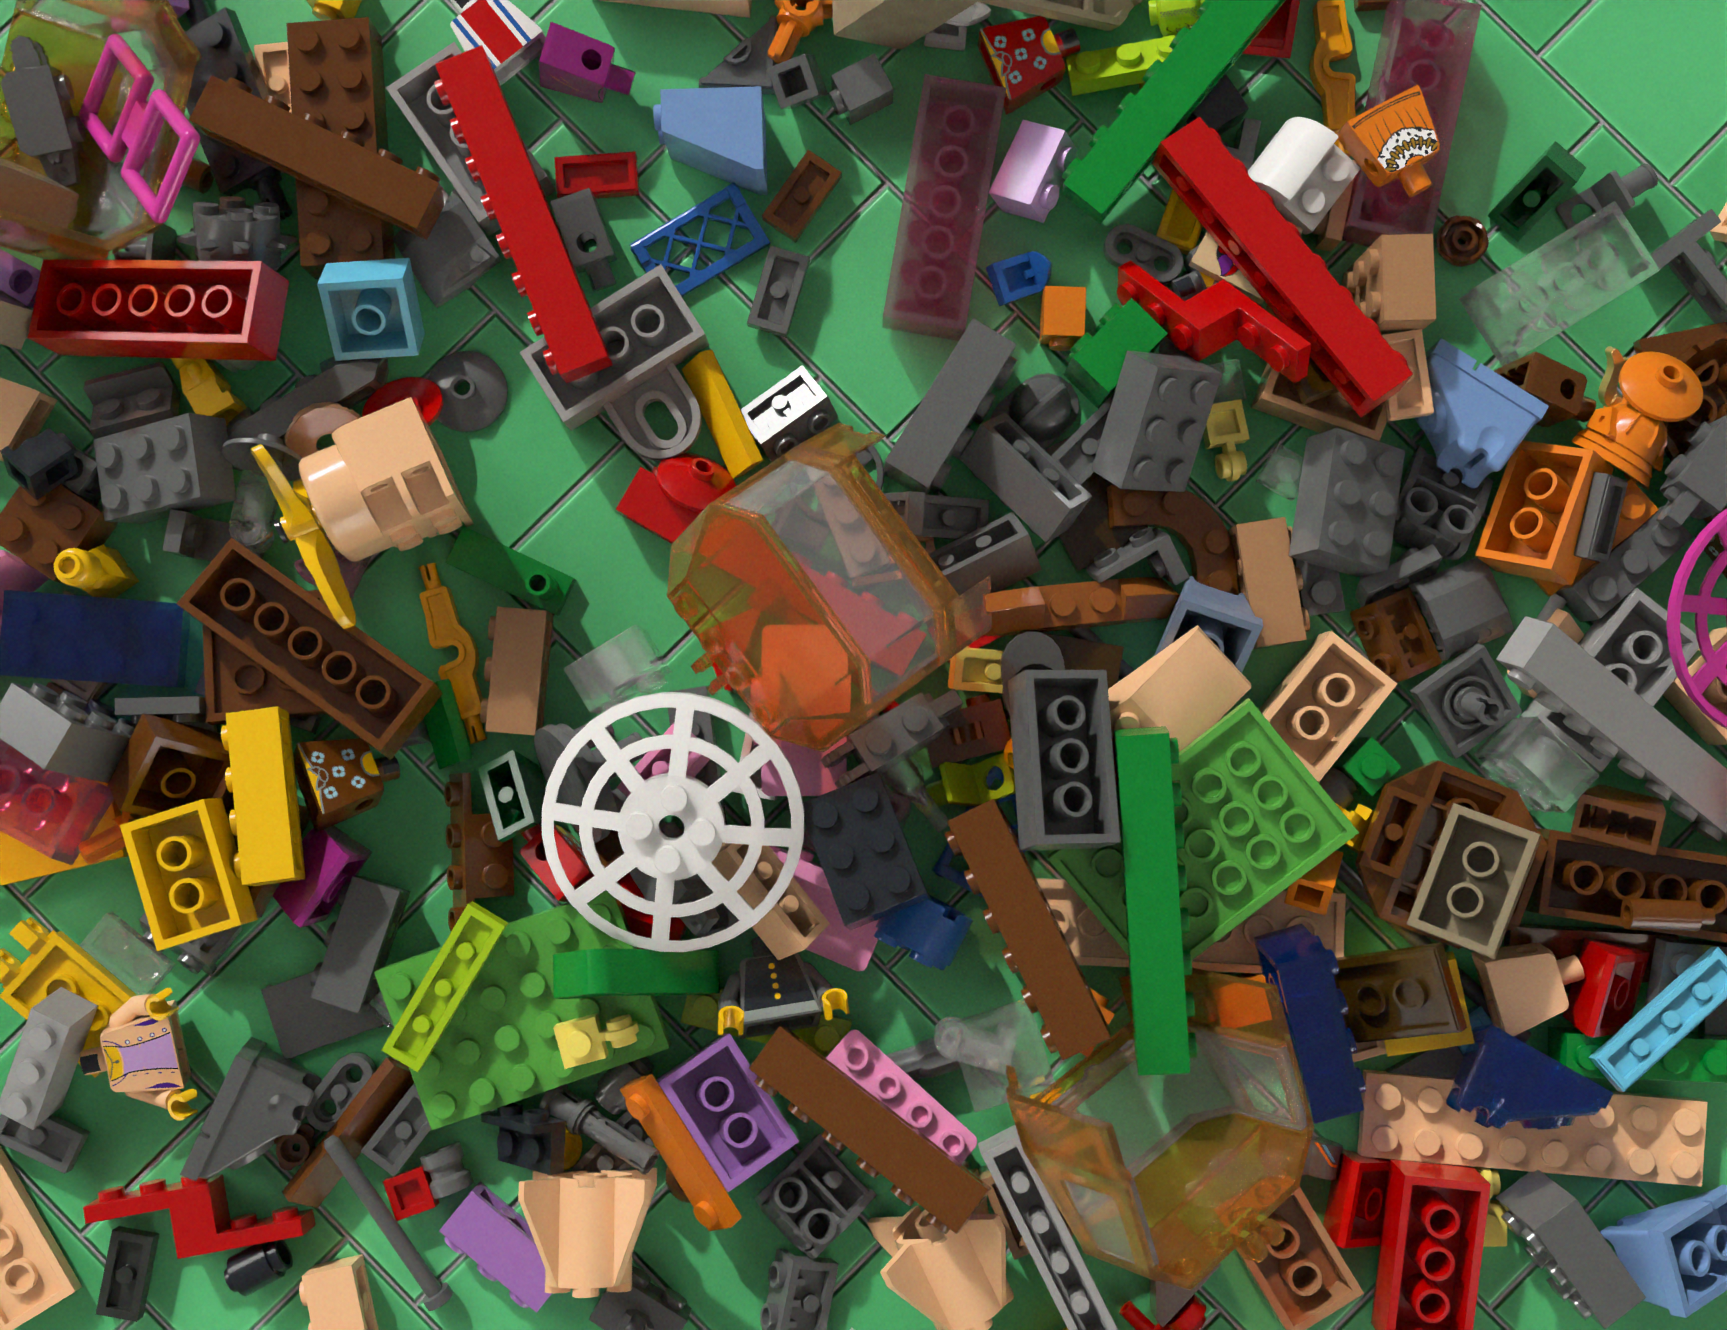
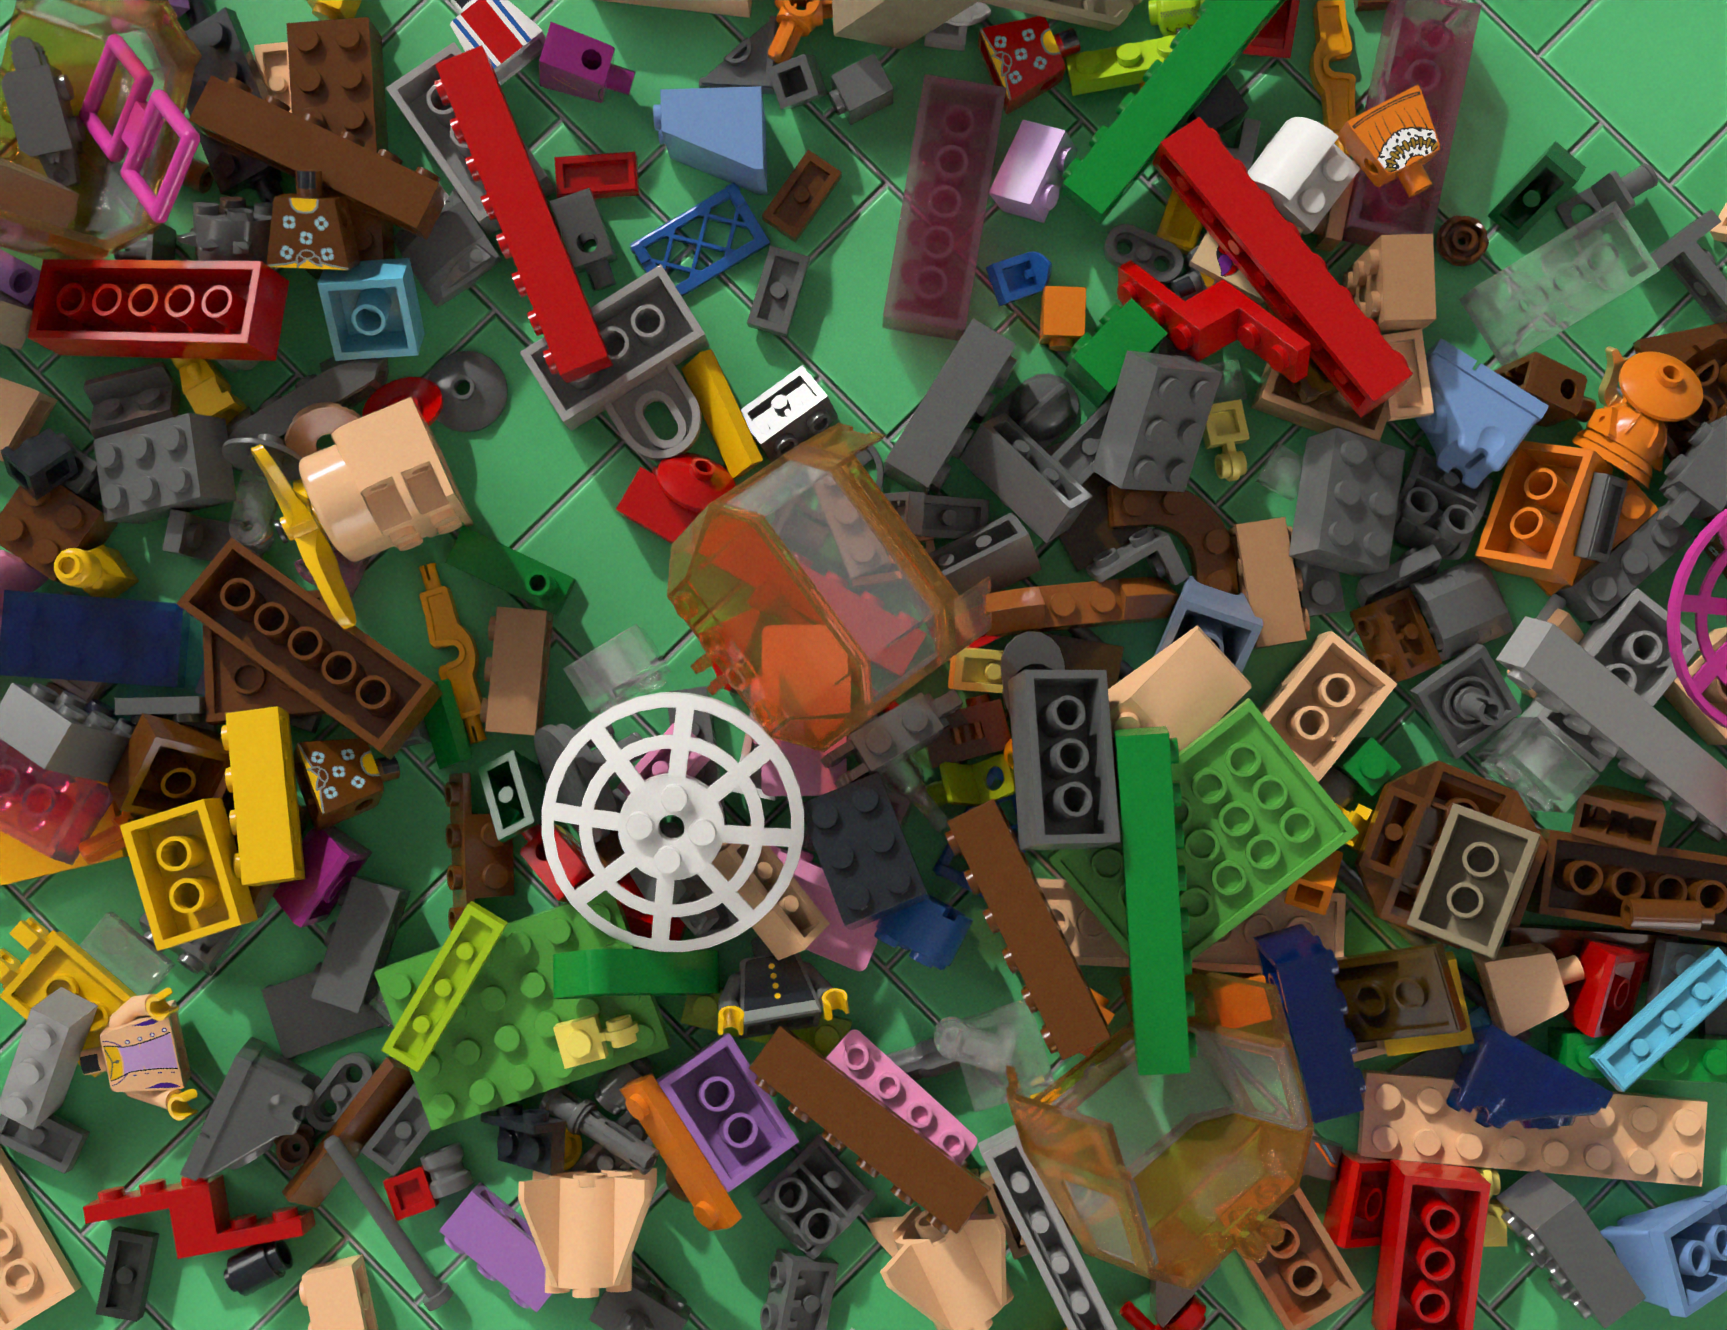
(311, 228): none -> reddish brown torso

